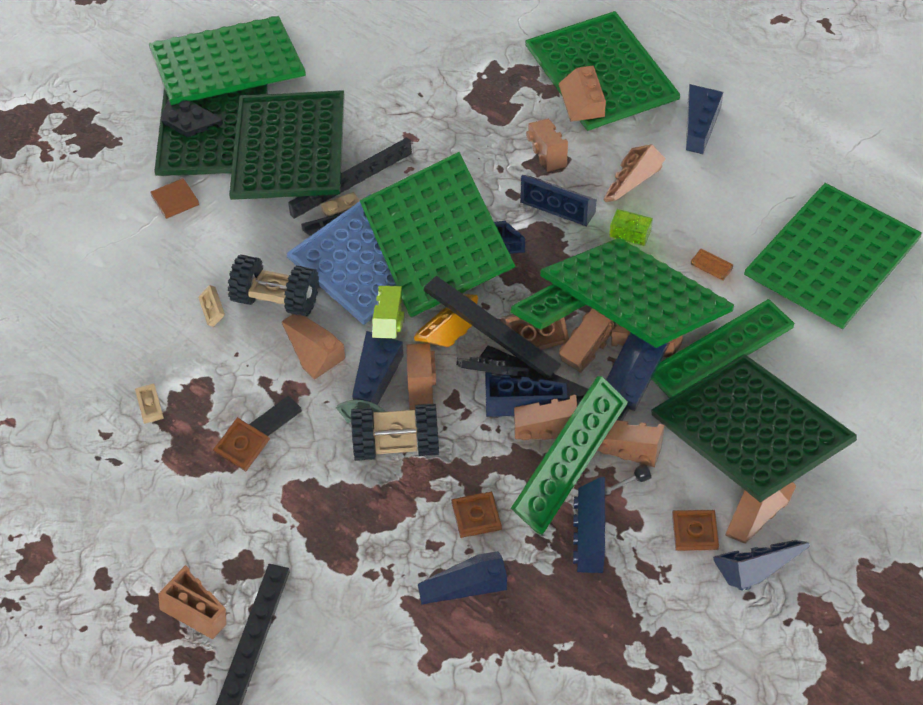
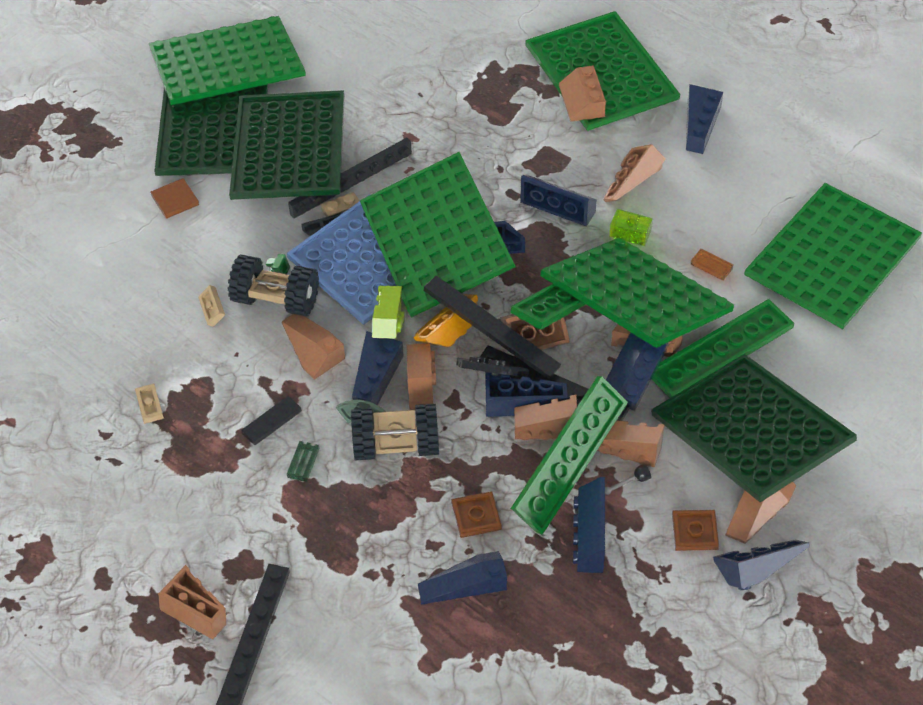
(188, 118): black wing -> none
(241, 444): dark orange tile -> none
(278, 264): none -> green tile
(306, 447): none -> clear green tile
(548, 144): nougat wedge -> none
(586, 340): nougat wedge -> none

